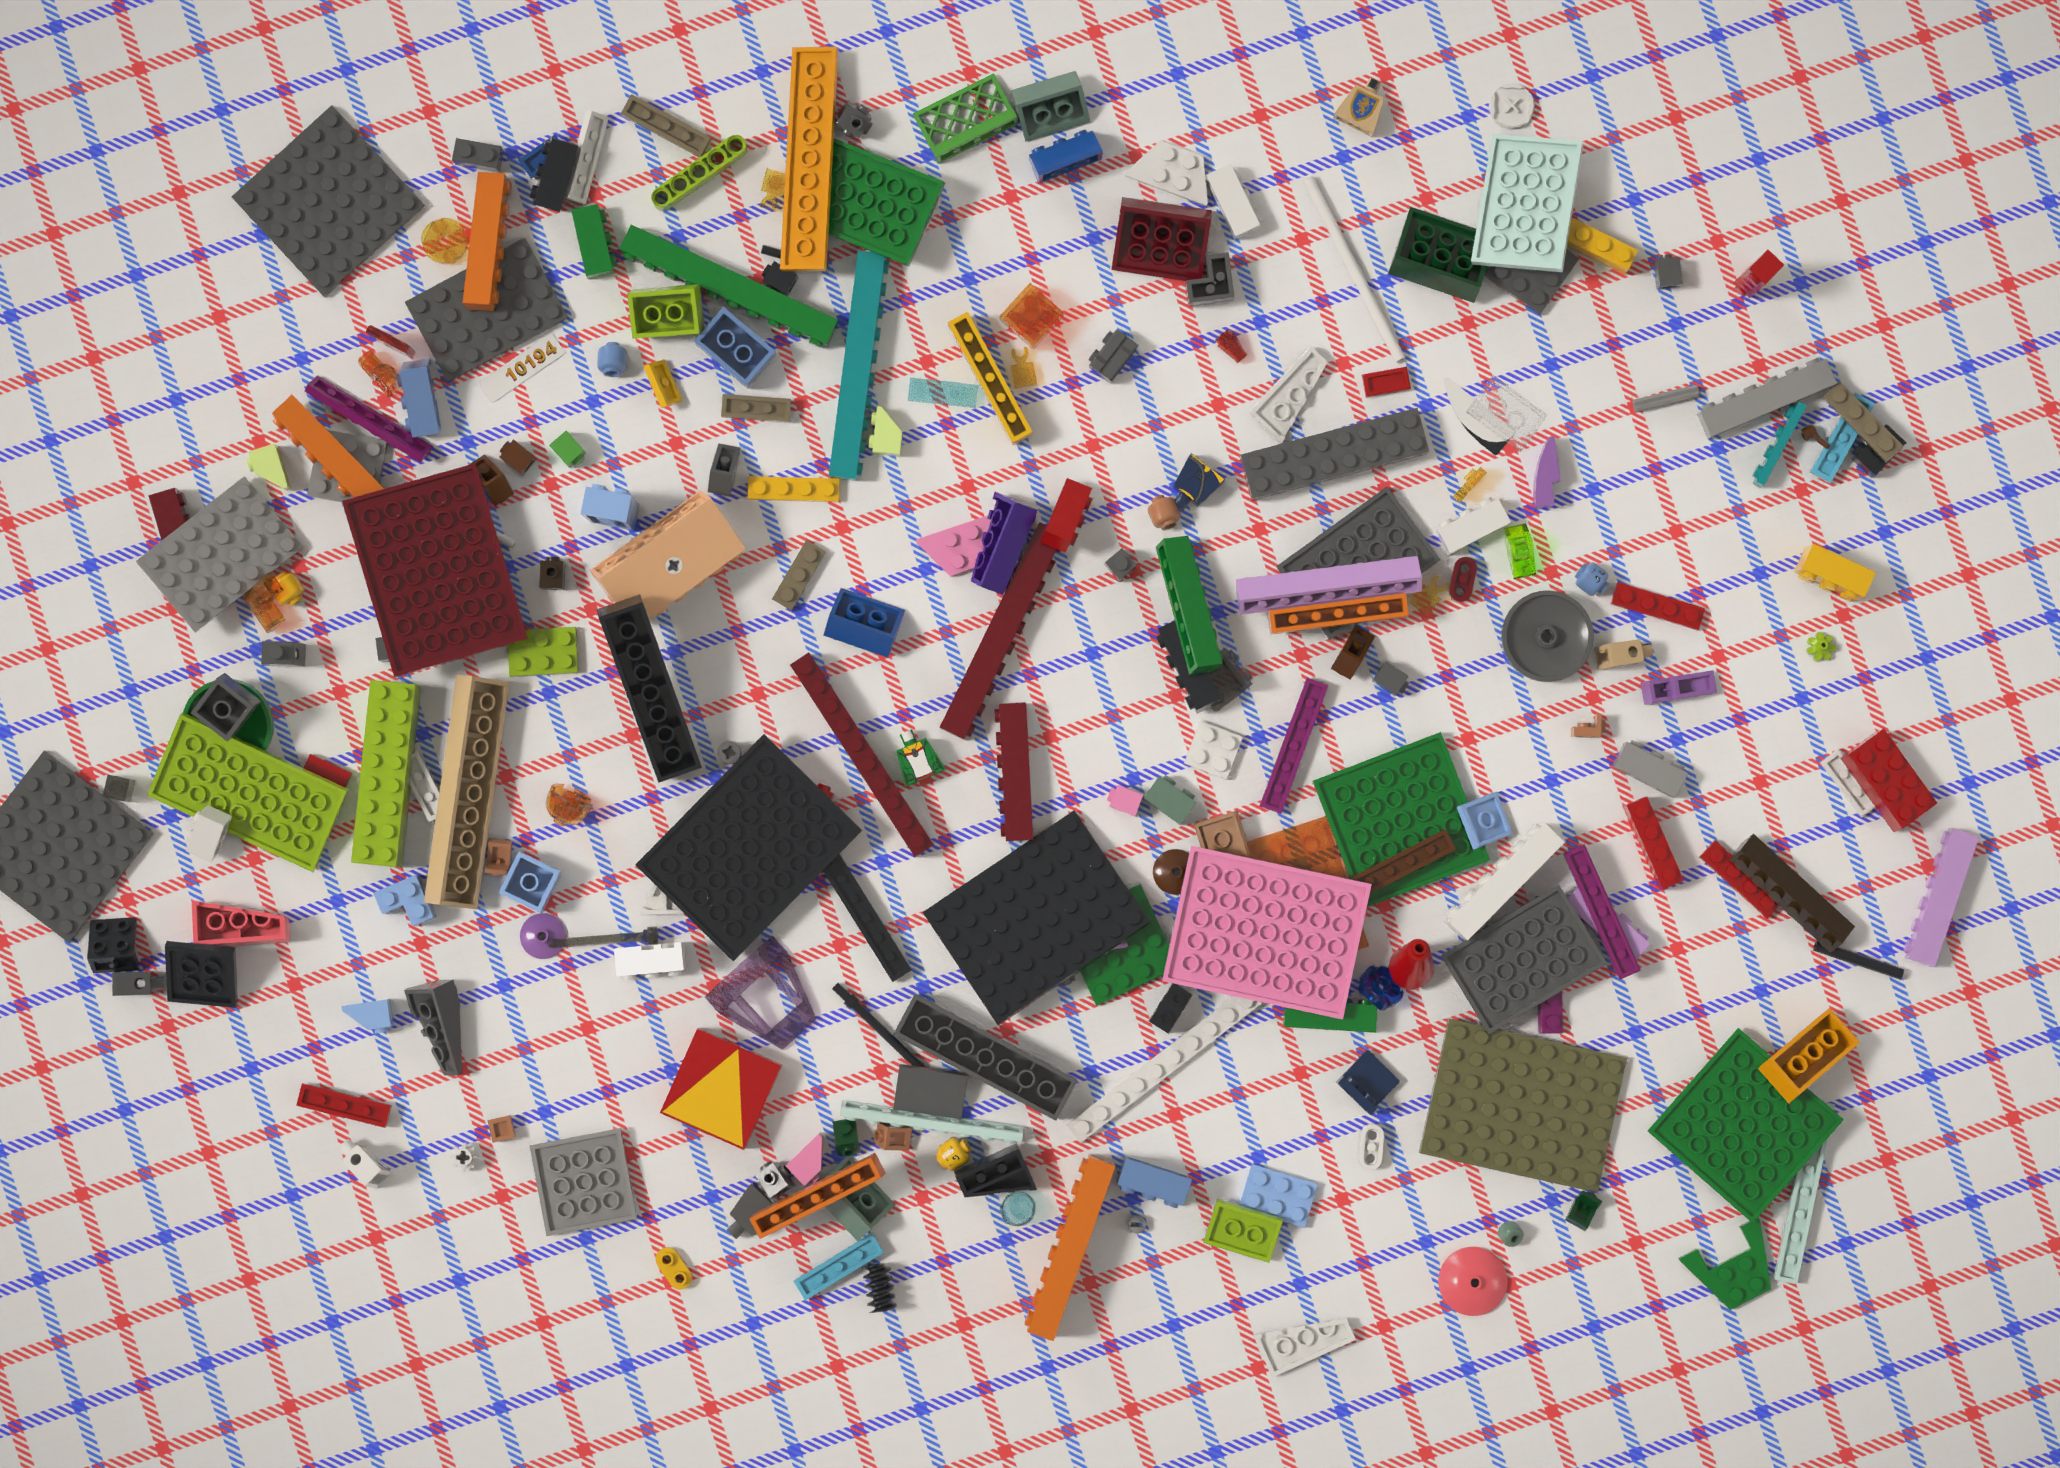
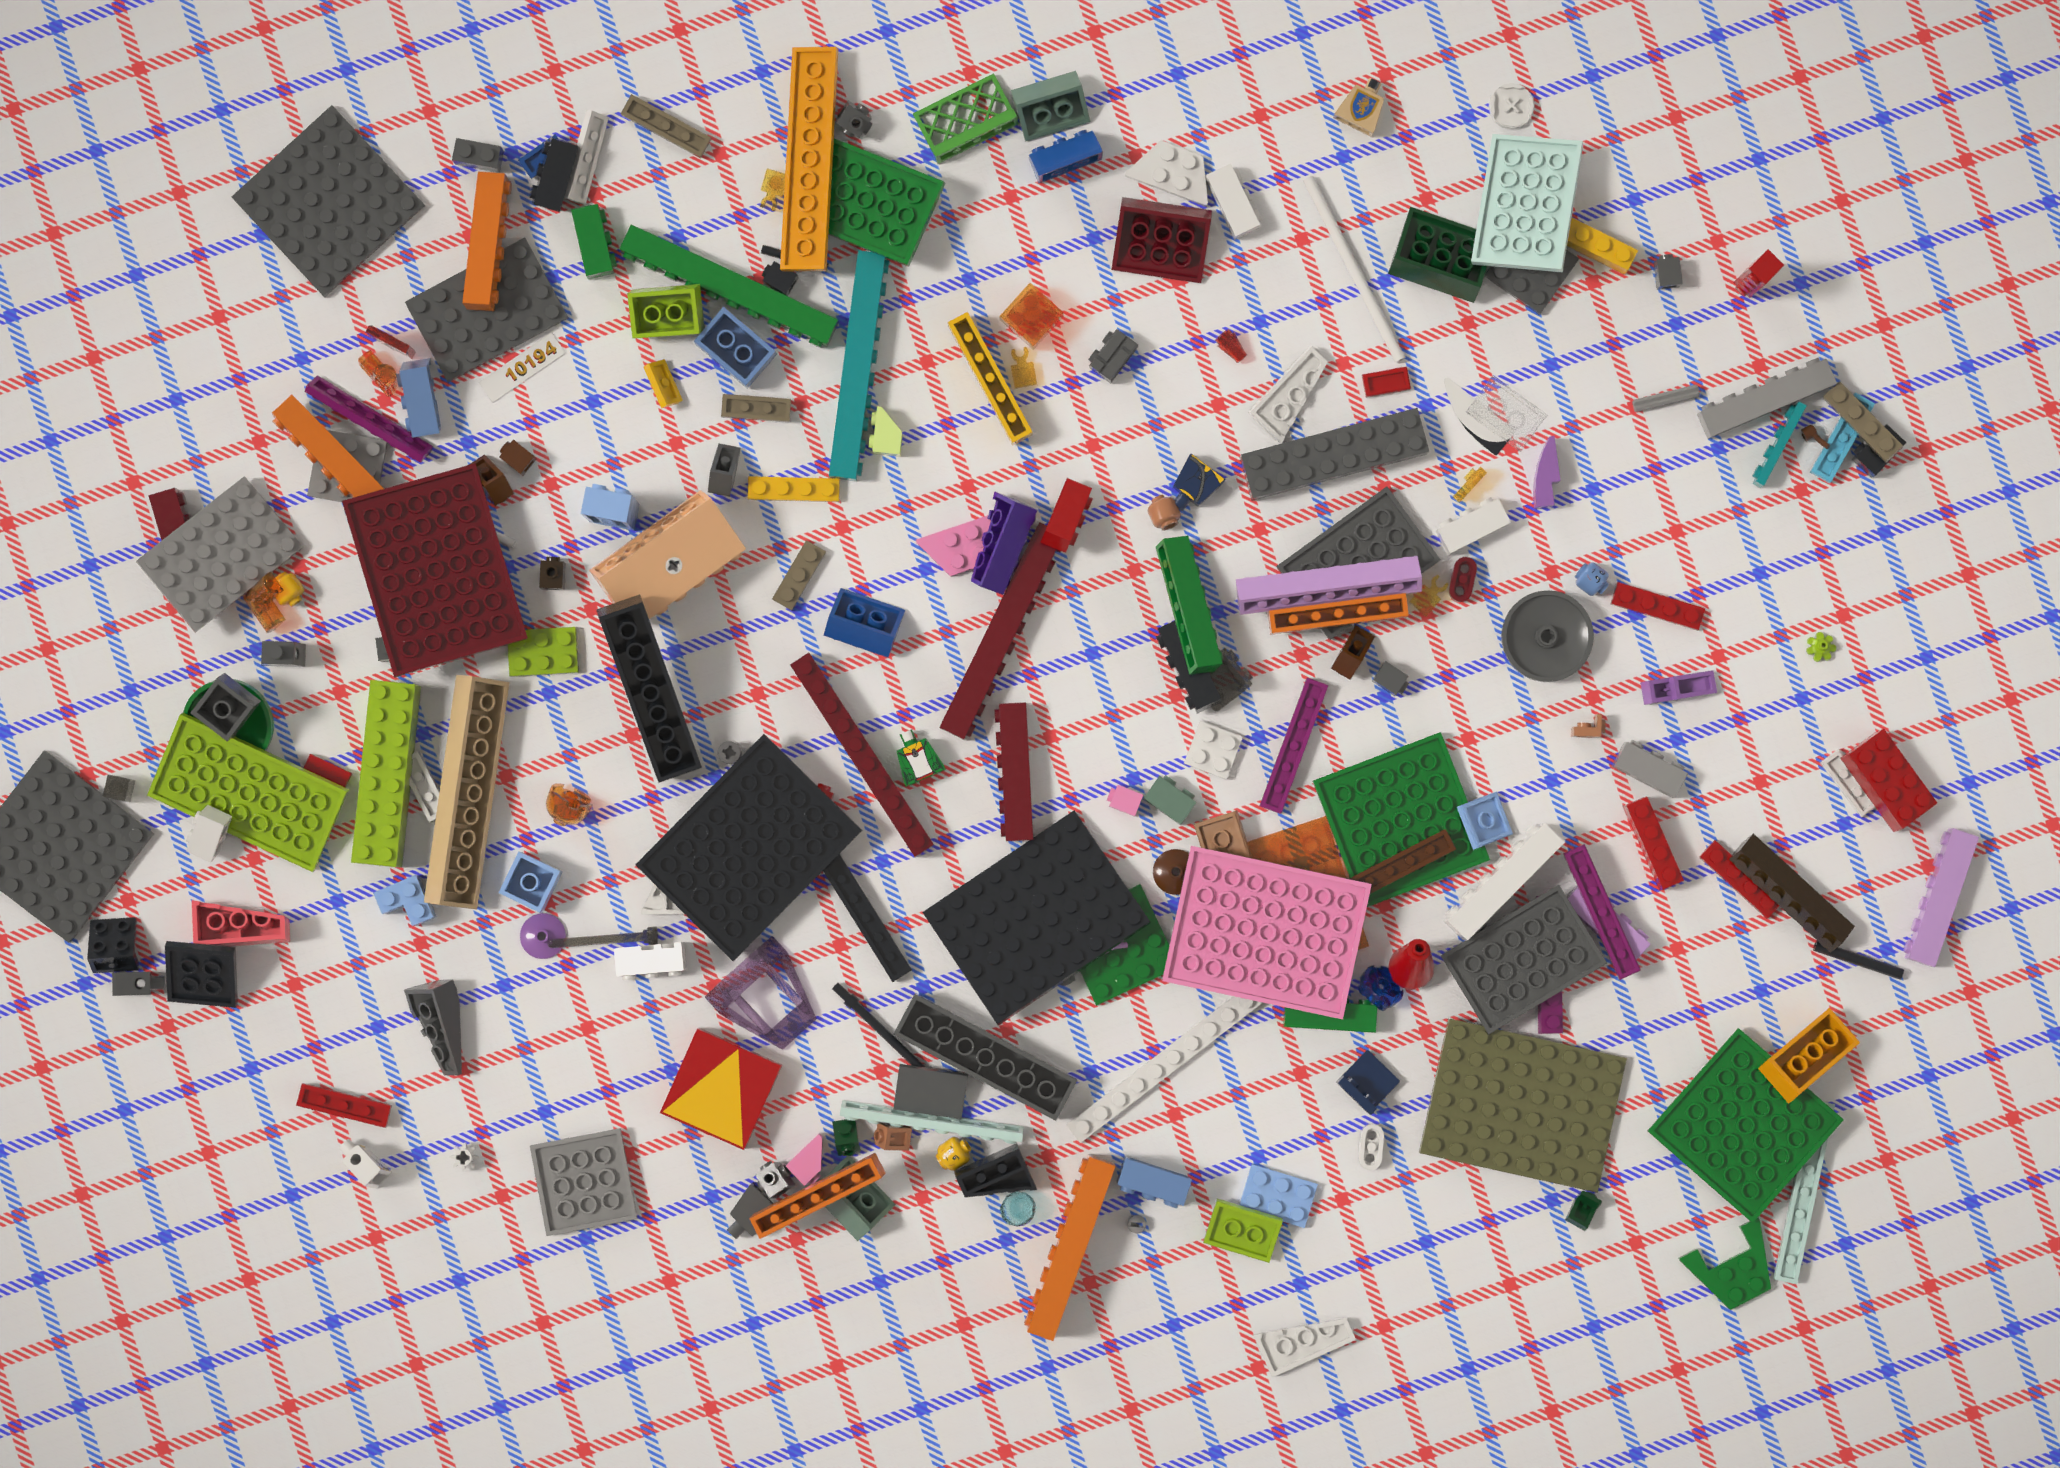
(269, 465): yellowish green slope -> none
(372, 1015): light blue slope -> none
(449, 253): clear yellow plate -> none
(498, 857): nougat bracket -> none
(501, 1128): nougat plate -> none
(568, 449): bright green brick -> none
(612, 359): medium blue head -> none
(675, 1267): yellow plate -> none
(704, 162): lime beam -> none
(838, 1266): medium azure plate -> none
(879, 1287): black piece -> none
(942, 392): clear light blue tile -> none
(1120, 564): dark grey brick -> none
(1170, 1007): black brick -> none
(1217, 285): dark grey brick -> none
(1459, 1271): coral dish -> none
(1510, 1233): sand green piece -> none
(1520, 550): clear neon green slope -> none
(1622, 654): tan torso -> none
(1834, 573): yellow brick -> none

